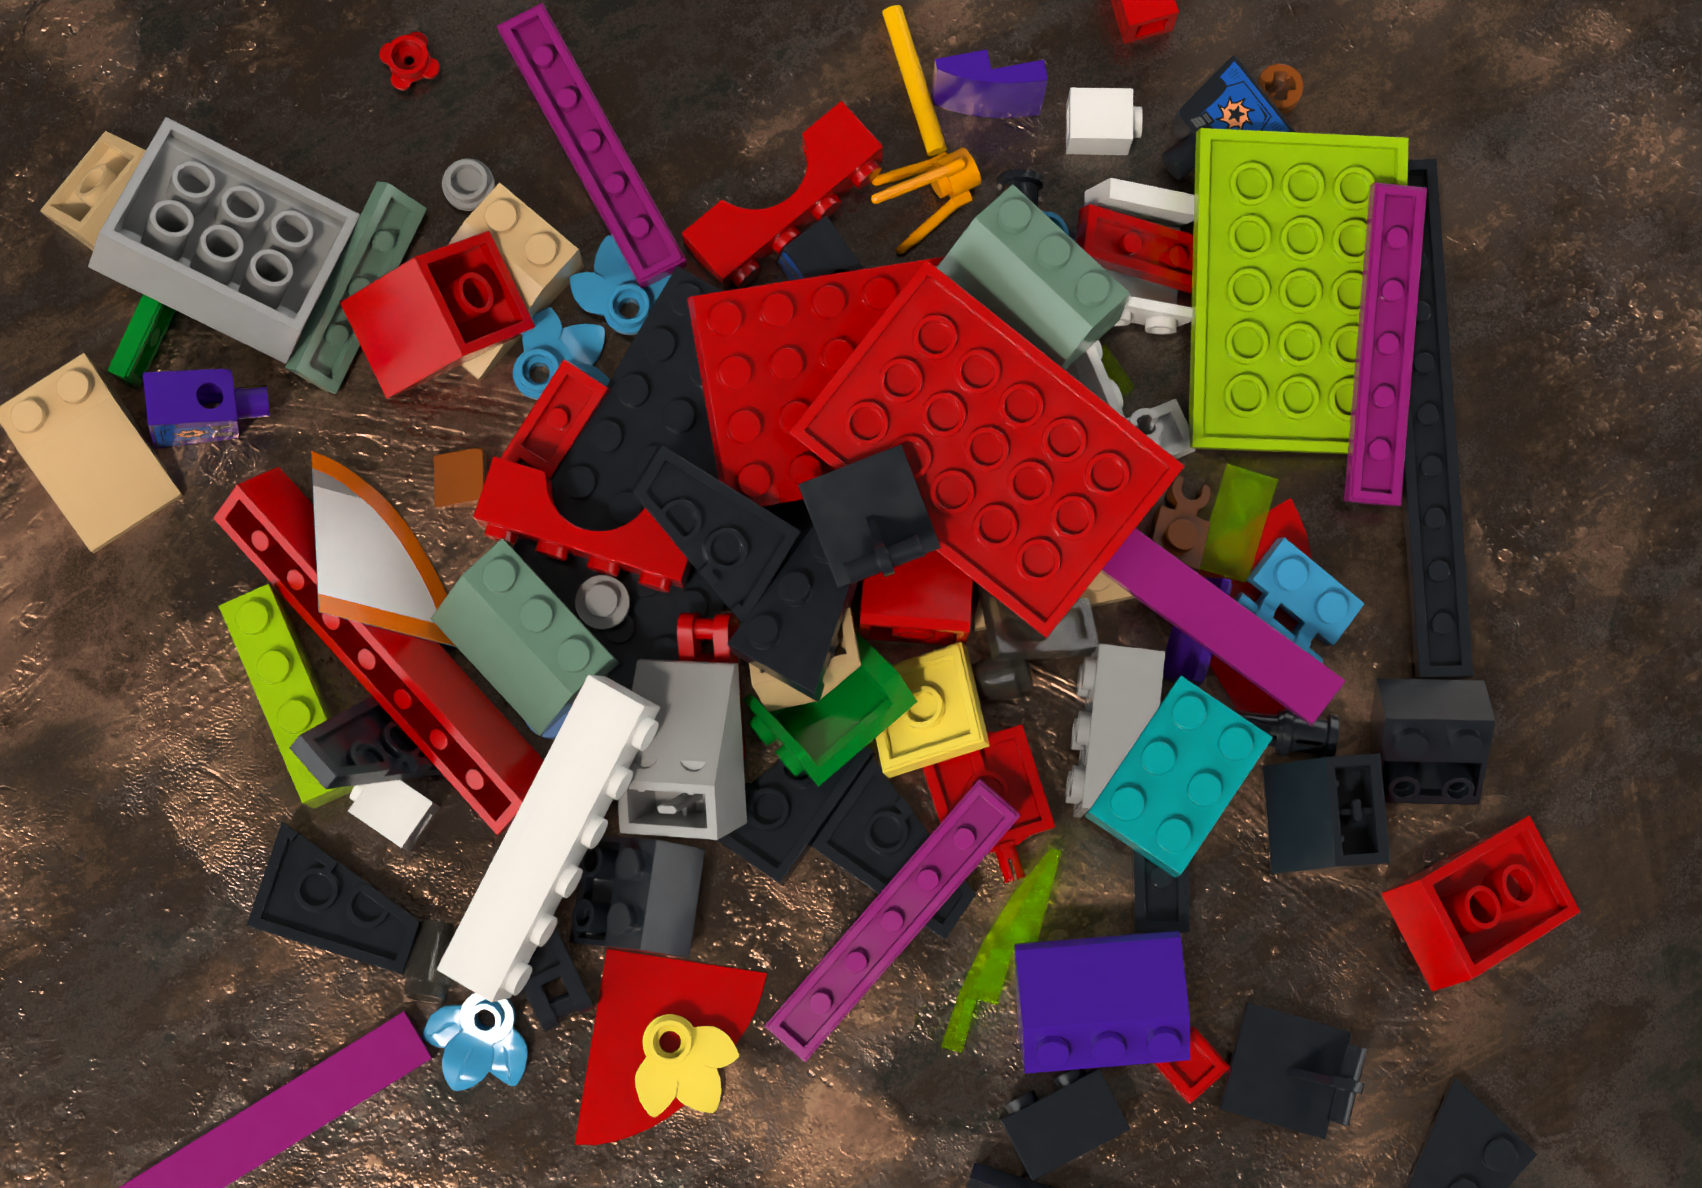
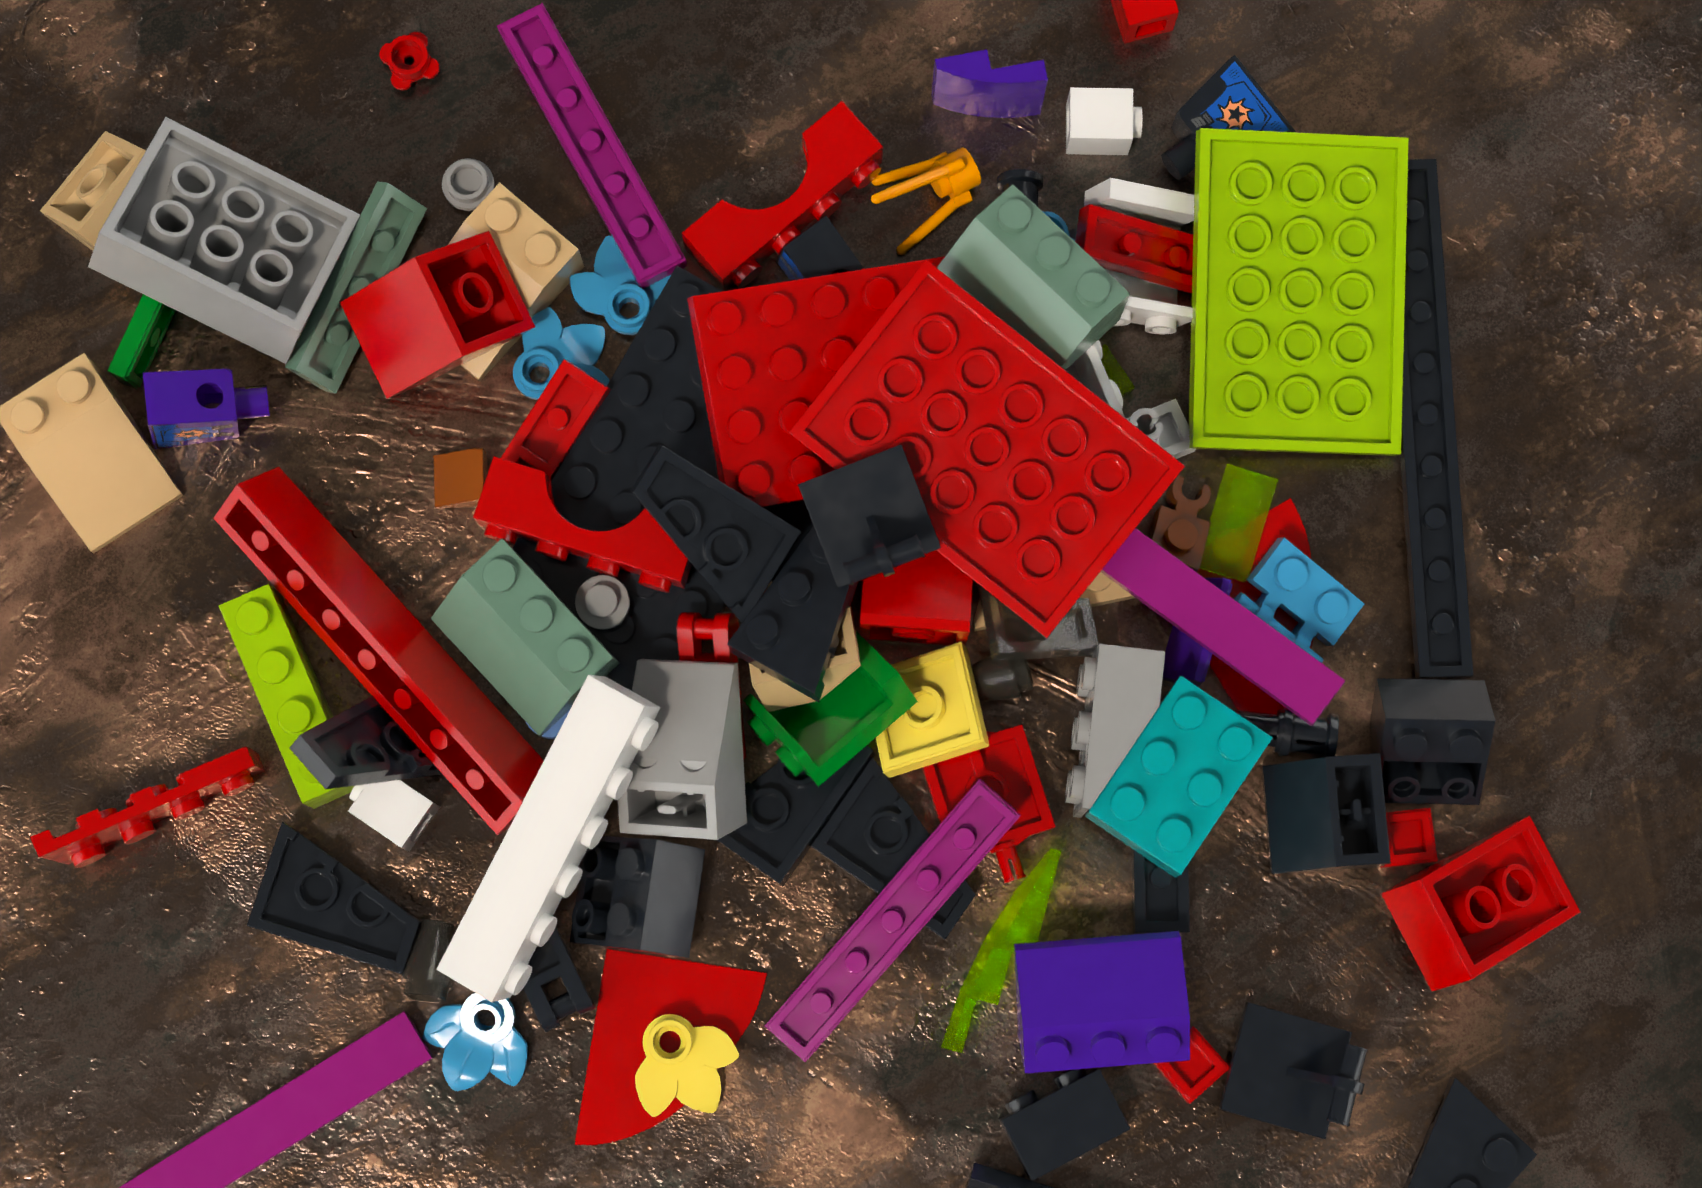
(99, 829): none -> red wing
(370, 557): white sticker -> none
(914, 80): yellow bar -> none
(1289, 77): dark orange bush -> none
(1385, 344): magenta tile -> none
(1411, 837): none -> red tile

